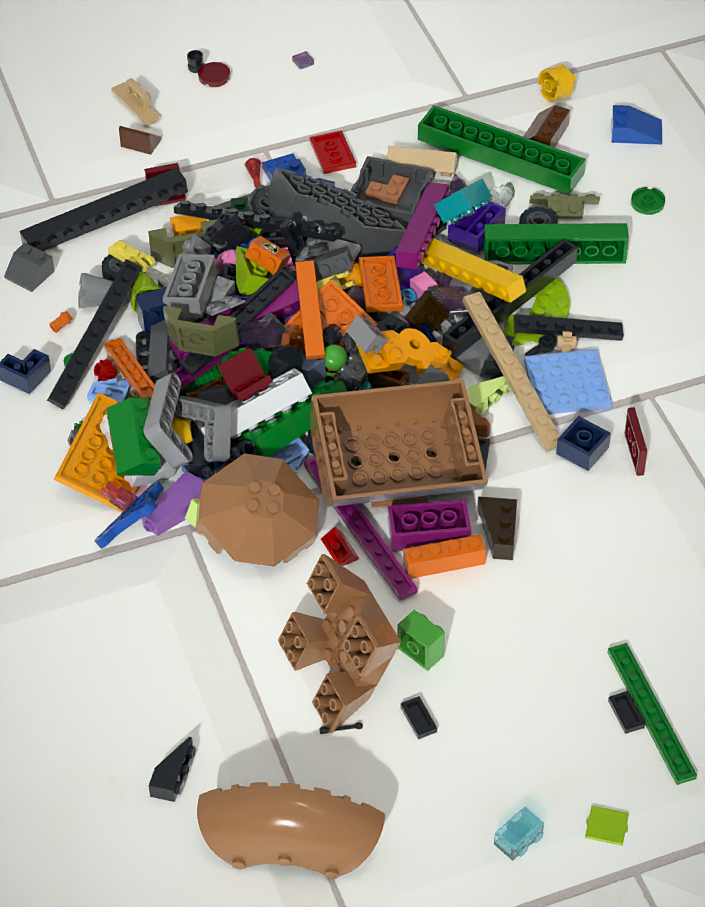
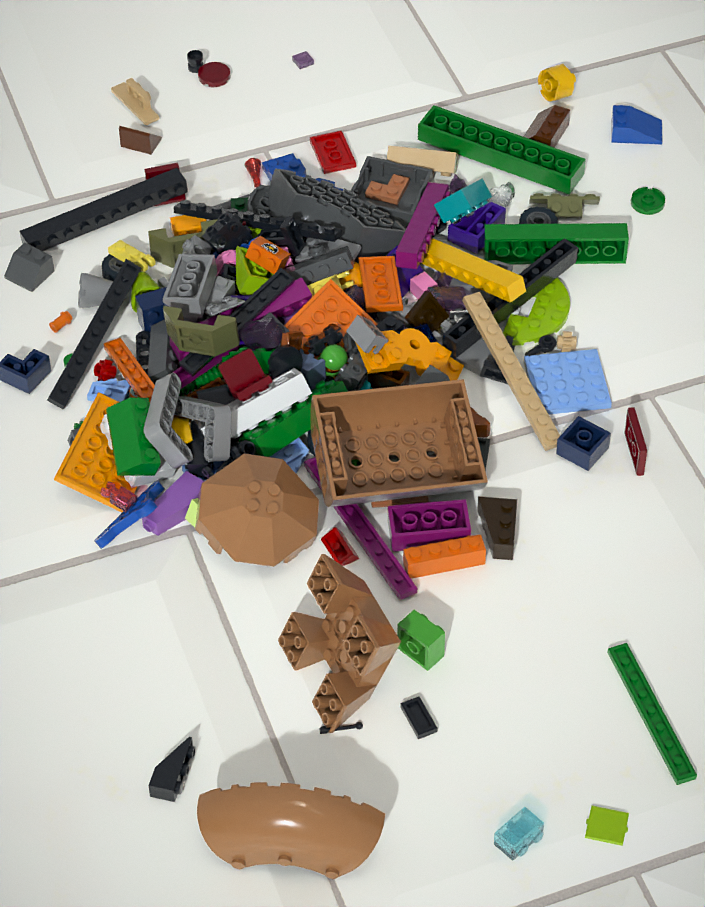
(310, 310): orange tile -> none
(410, 294): dark azure plate -> none
(487, 393): yellowish green slope -> none
(579, 327): black plate -> none
(626, 712): black tile -> none

